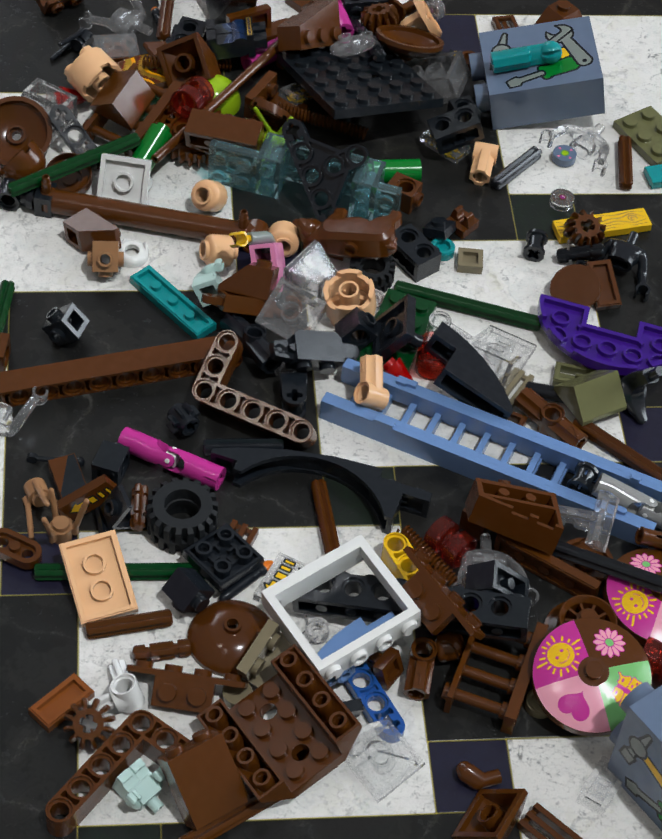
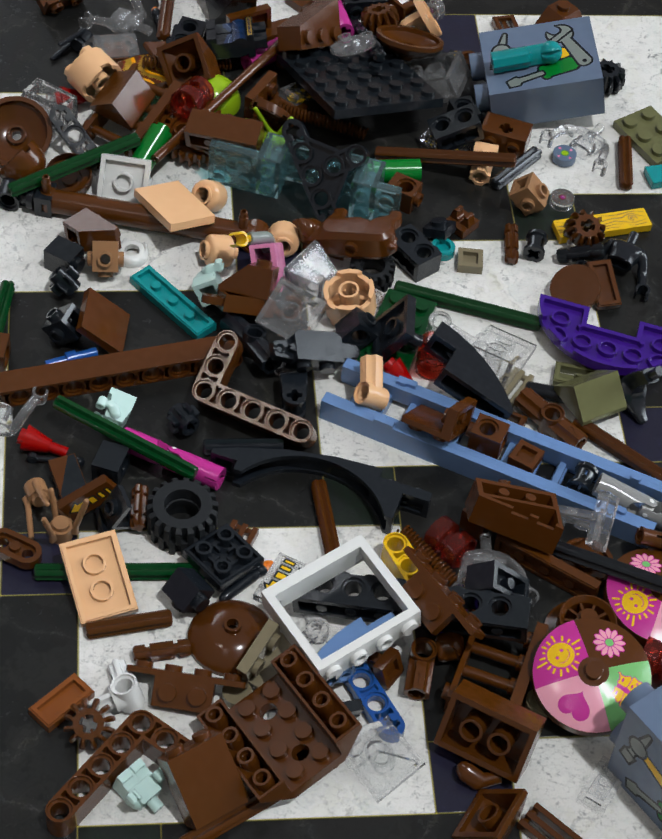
(36, 441): none -> red cone
(64, 253): none -> black brick
(64, 281): none -> black gear
(71, 355): none -> blue bar
(102, 321): none -> reddish brown tile
(117, 406): none -> light aqua piece
(125, 437): none -> dark green axle
(174, 206): none -> light nougat tile
(444, 425): none -> reddish brown bracket
(453, 157): none -> reddish brown axle
(487, 435): none -> reddish brown brick
(489, 730): none -> reddish brown brick
(508, 133): none -> reddish brown brick
(511, 243): none -> reddish brown axle
(526, 456): none -> reddish brown plate
(529, 194): none -> medium nougat brick
(613, 76): none -> black gear

